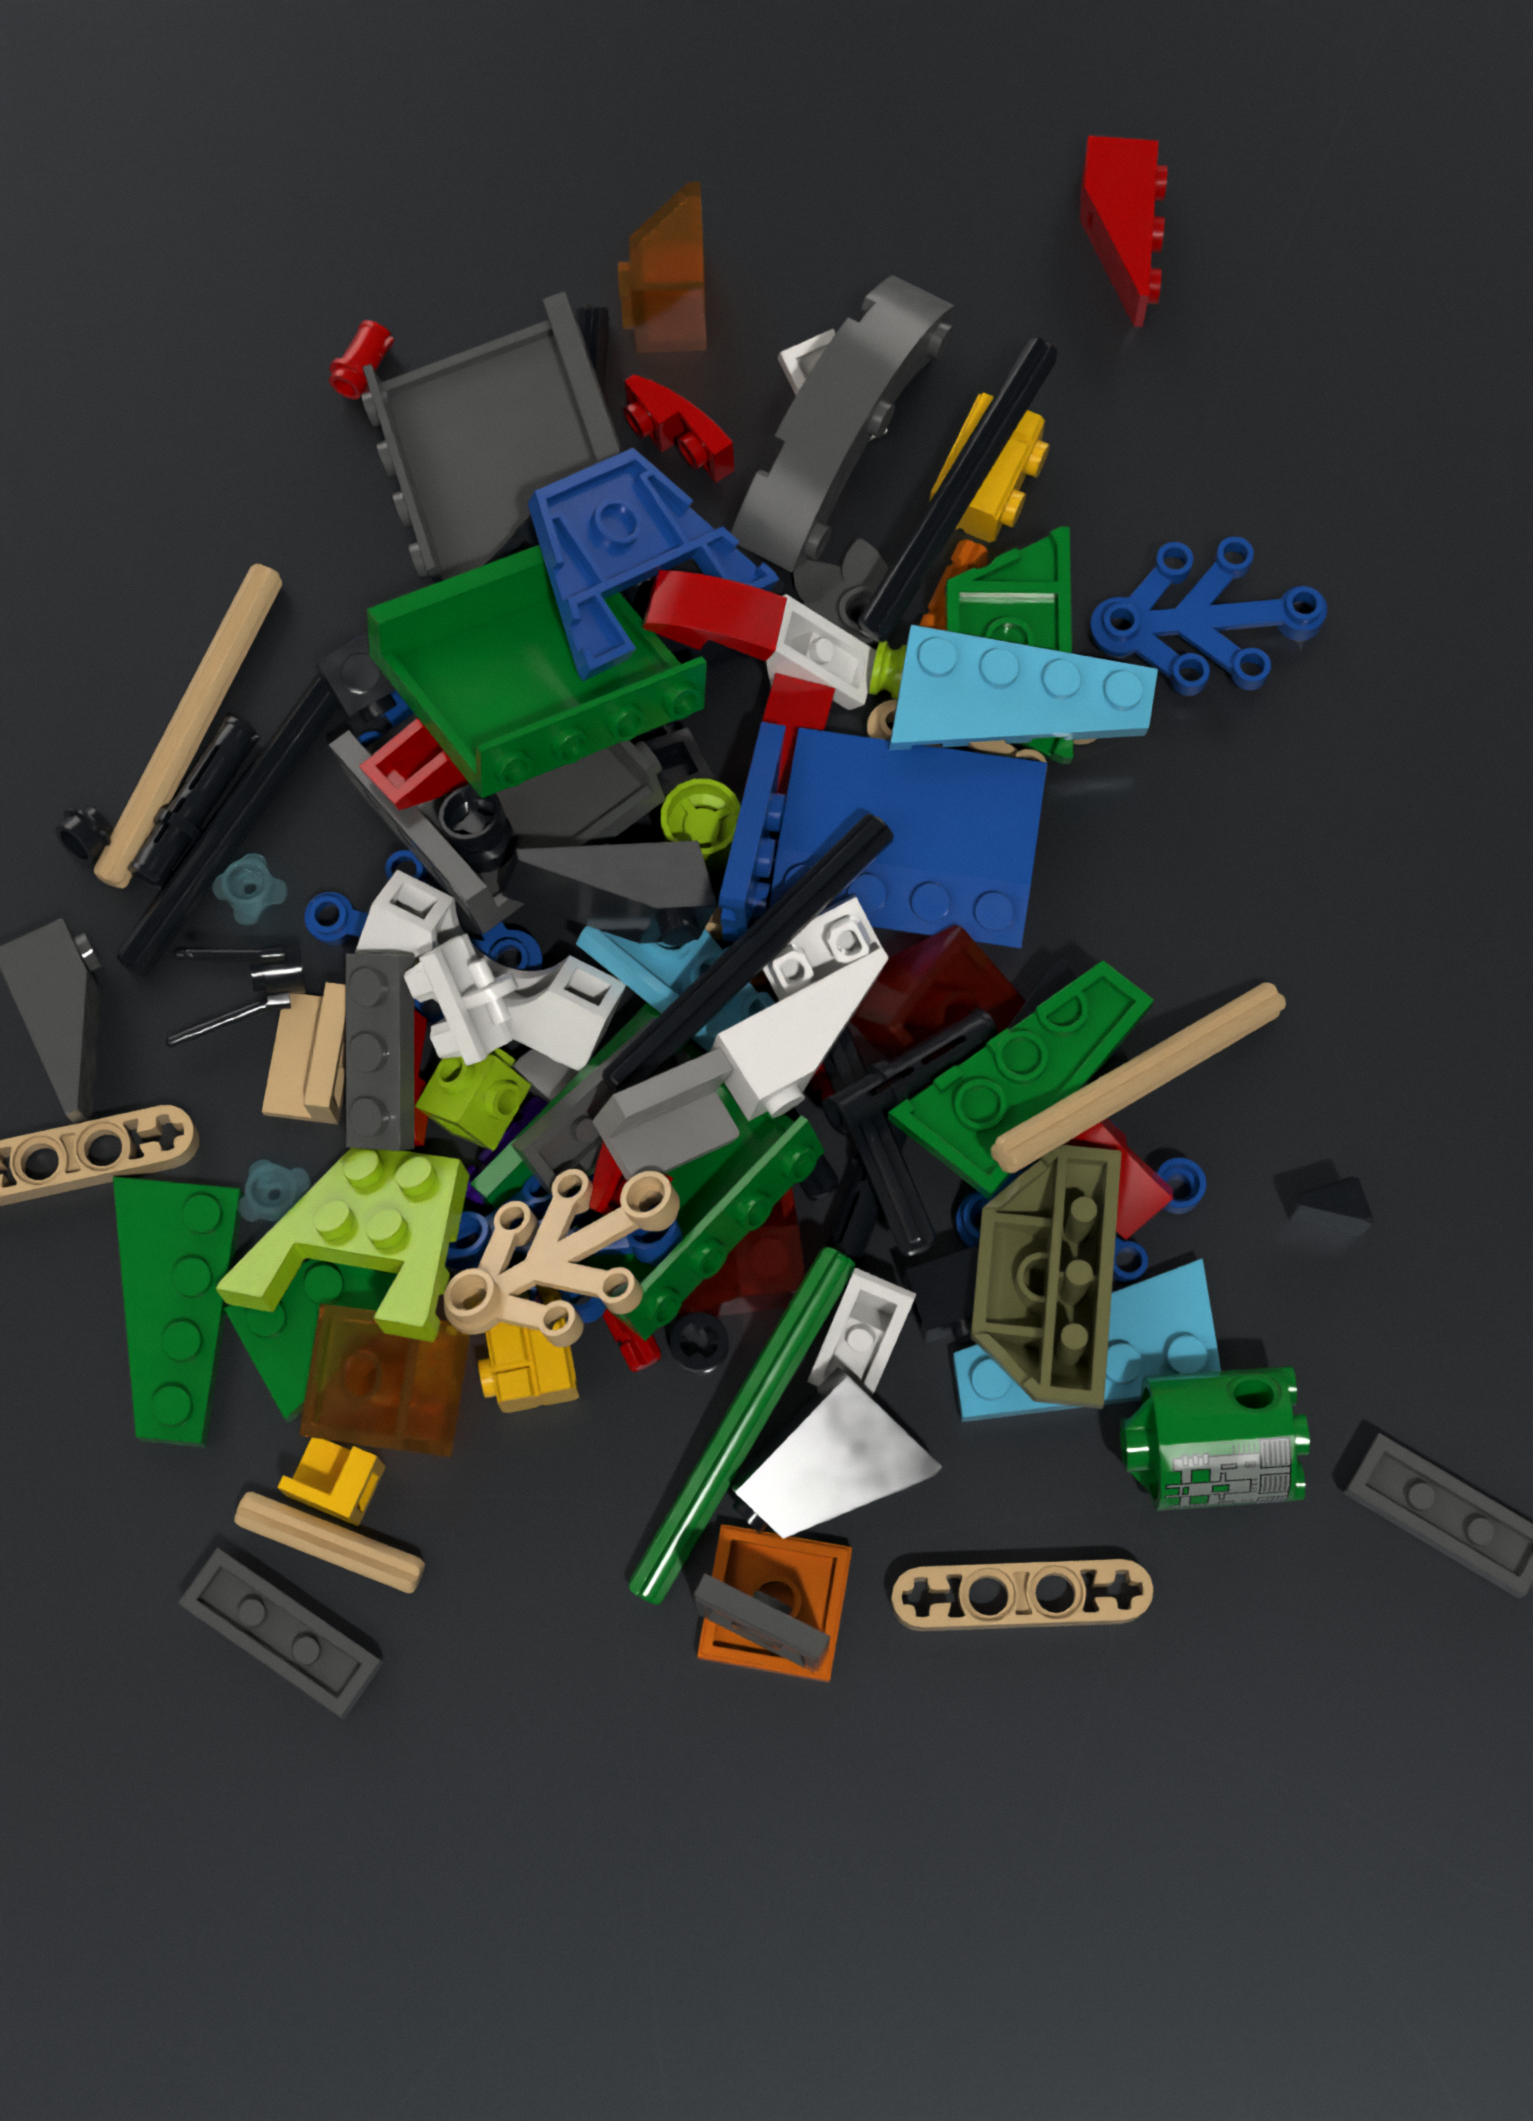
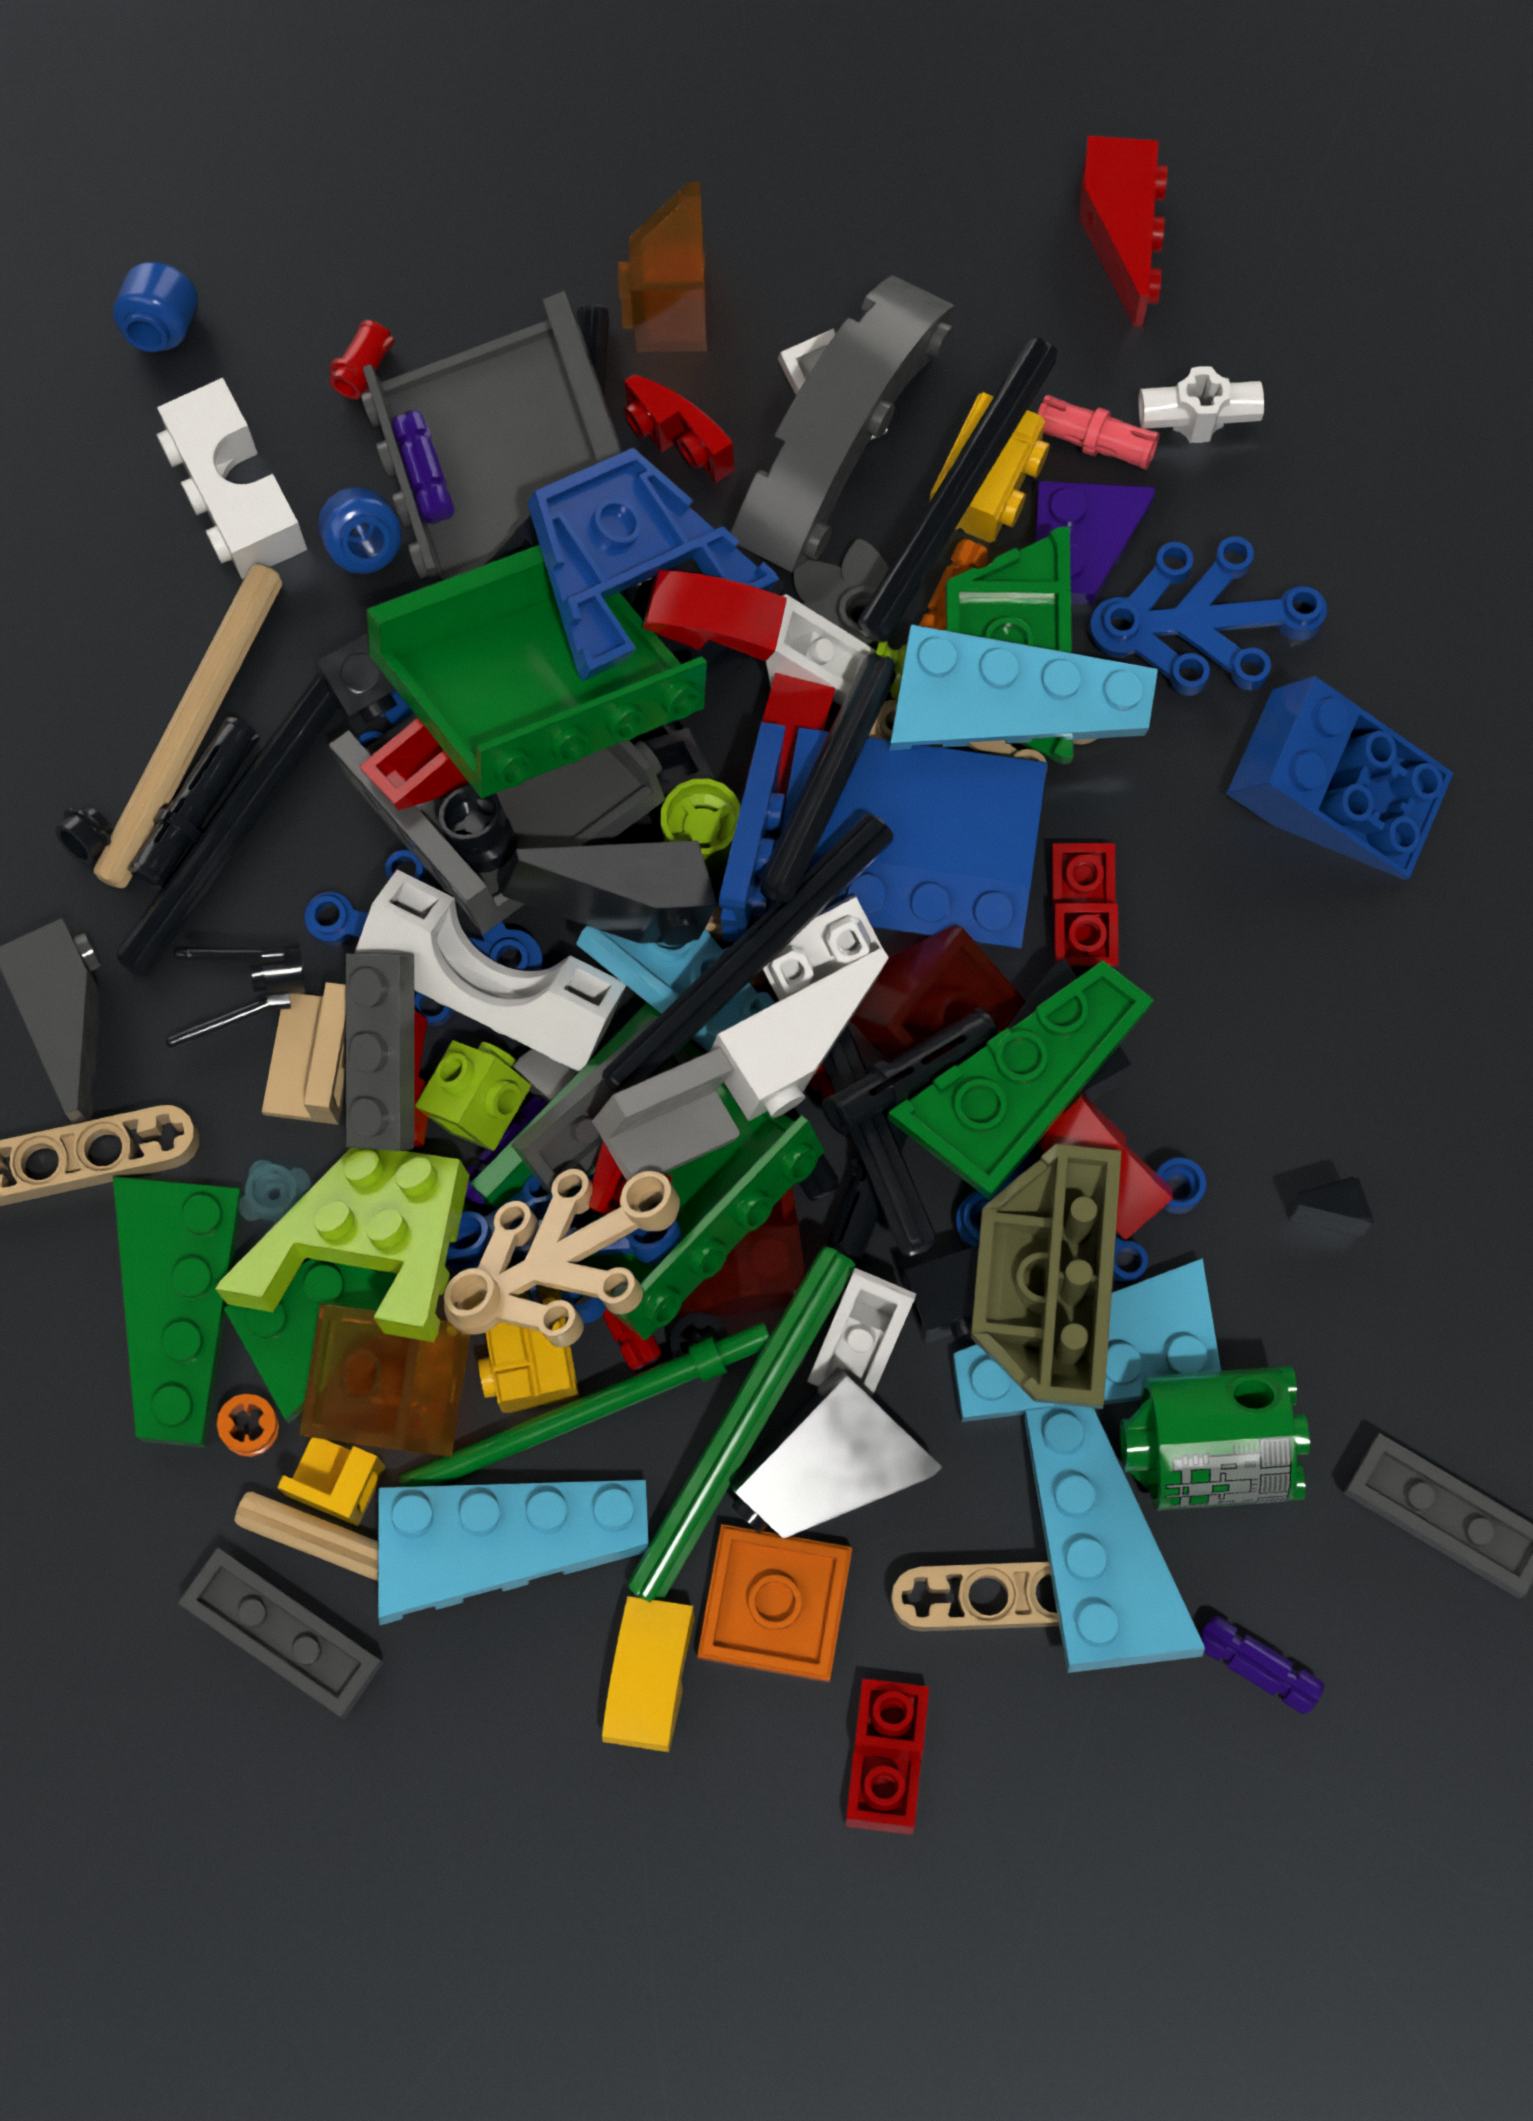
(155, 306): none -> blue head
(210, 438): none -> white arch
(227, 1428): none -> orange bush
(249, 871): clear light blue plate -> none
(370, 545): none -> blue head
(423, 467): none -> dark purple axle
(467, 998): white hips -> none
(483, 1538): none -> medium azure wing
(647, 1674): none -> yellow slope
(705, 1360): none -> green bar
(762, 1622): dark grey plate -> none
(827, 779): none -> black axle
(887, 1756): none -> red slope
(1084, 904): none -> red slope
(1098, 432): none -> coral pin
(1099, 524): none -> dark purple wing
(1103, 1561): none -> medium azure wing
(1136, 1078): tan axle -> none
(1219, 402): none -> white axle
(1261, 1665): none -> dark purple axle
(1340, 778): none -> blue slope

